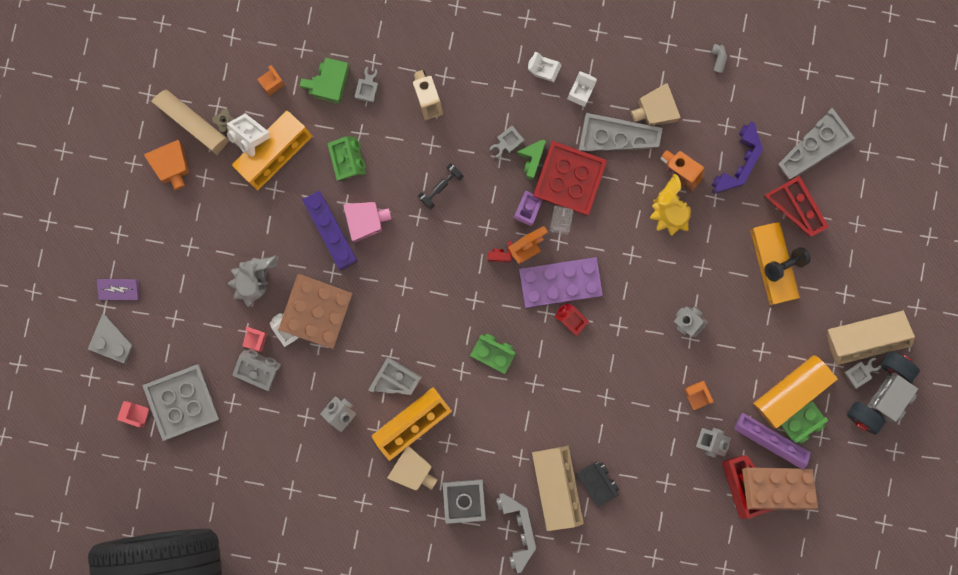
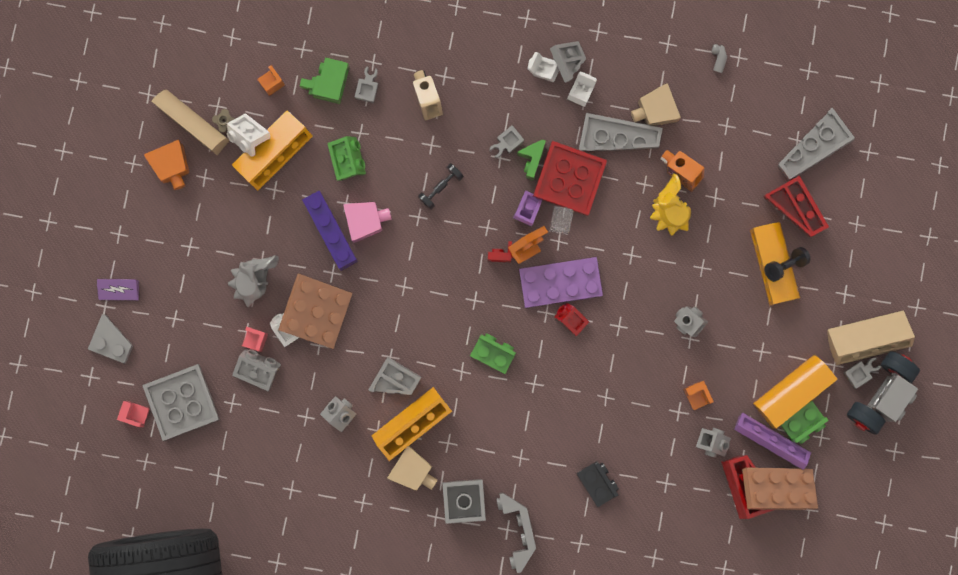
(557, 488): tan brick -> none
(568, 58): none -> light grey wing
(750, 138): dark purple slope -> none

